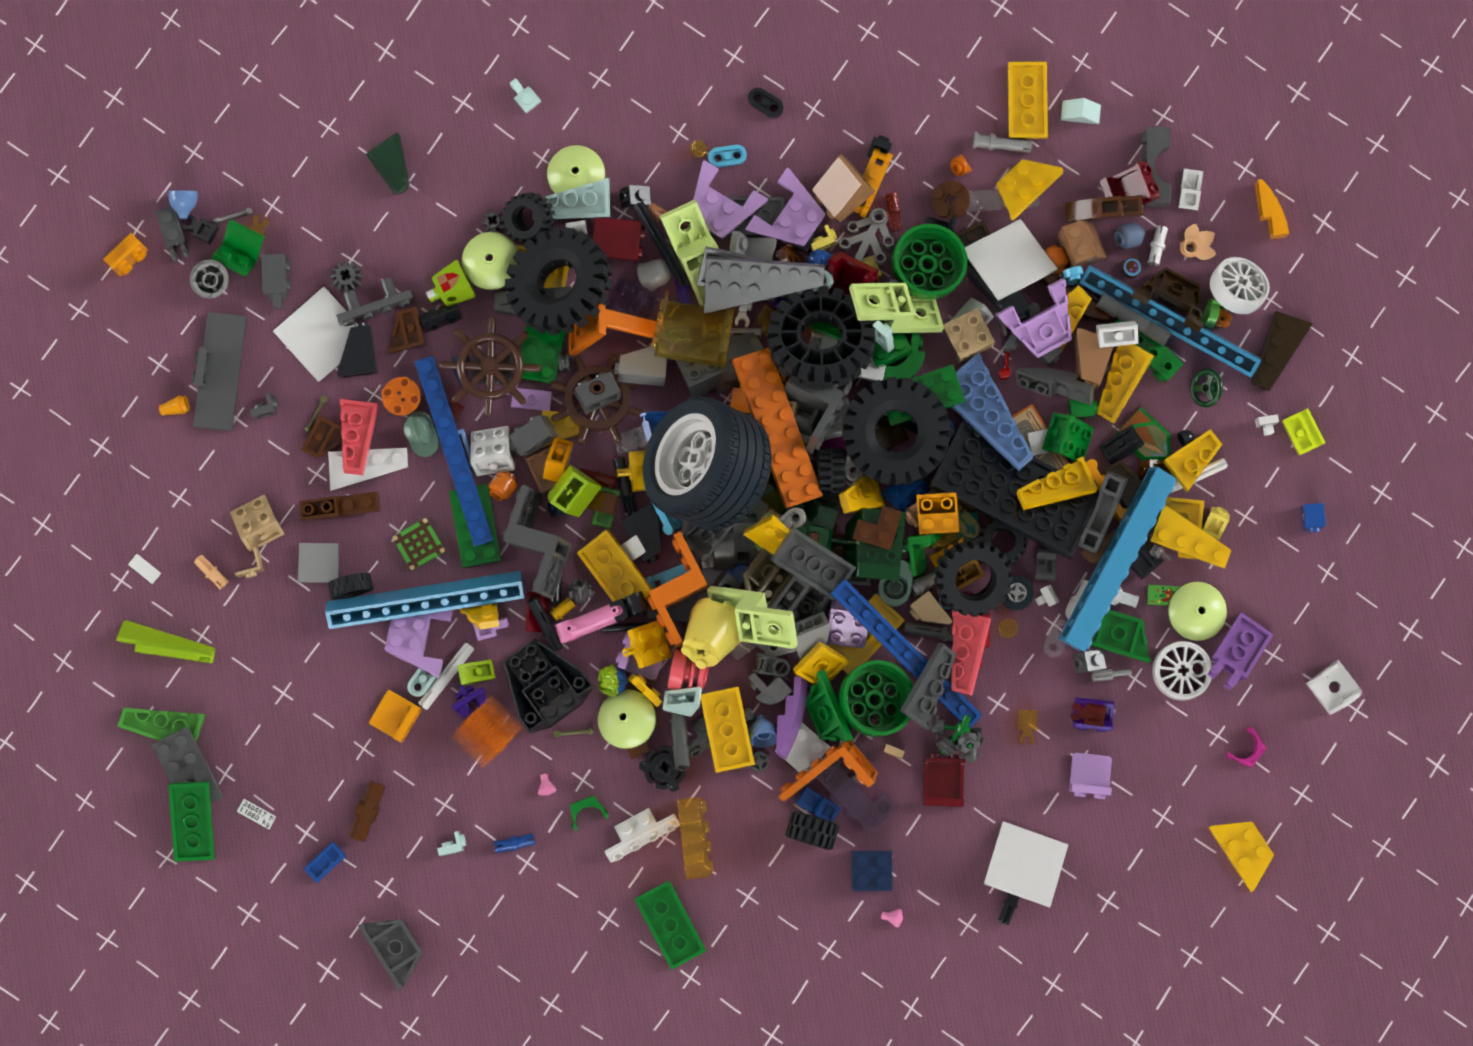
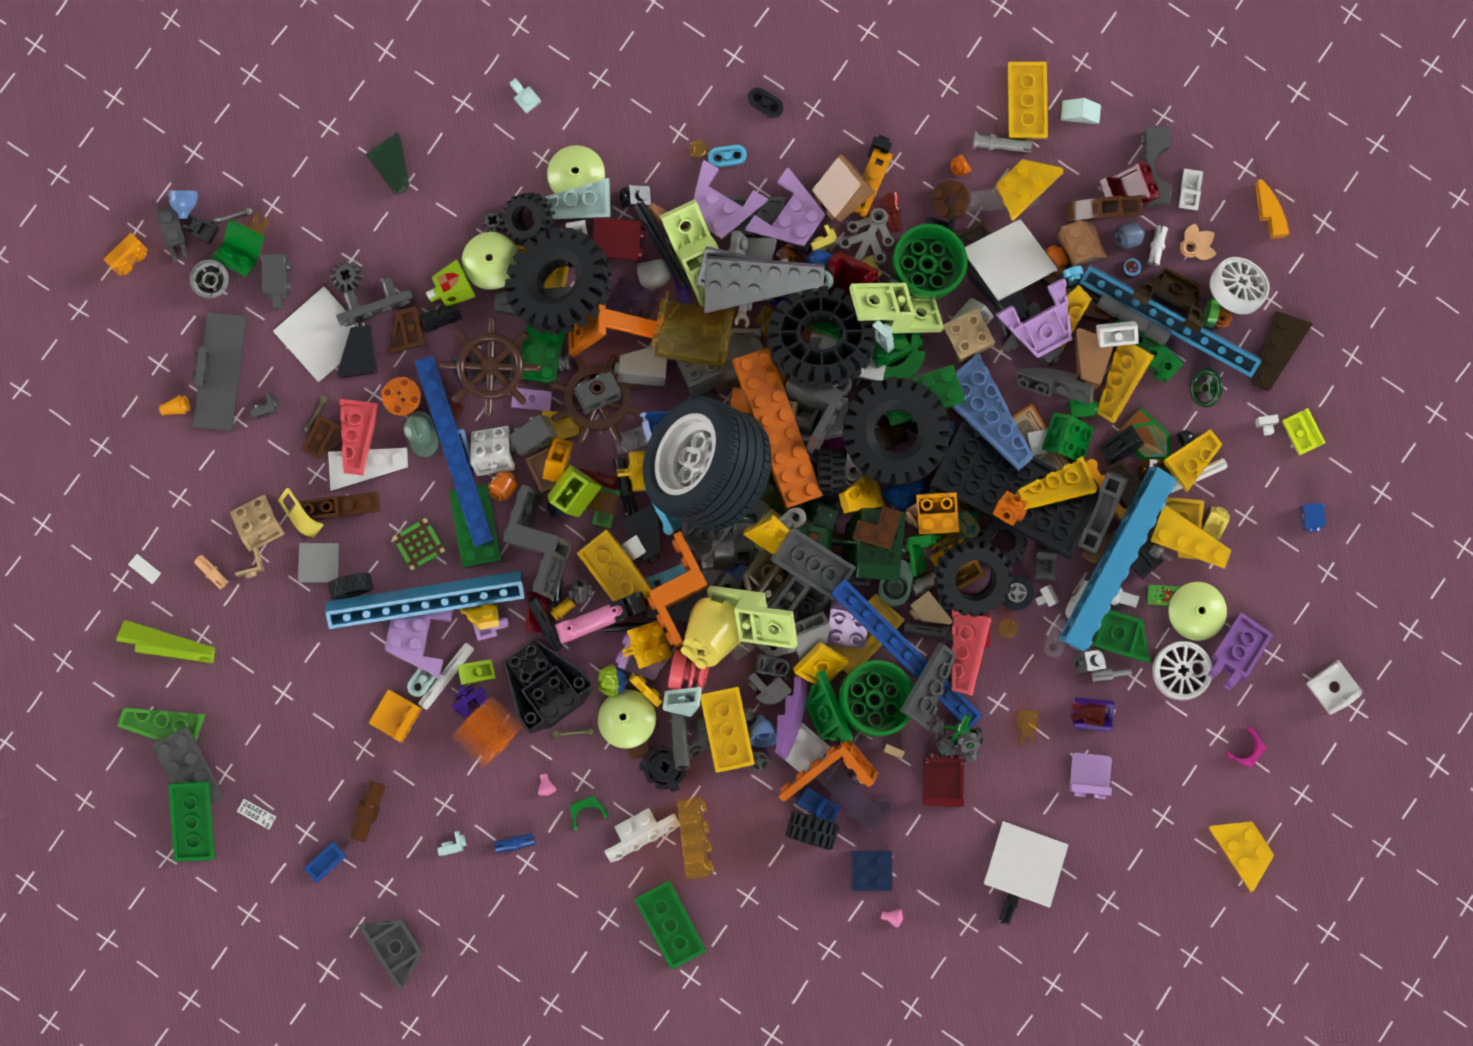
(299, 518): none -> light yellow piece
(1004, 374): red hand -> none
(1010, 508): none -> orange brick

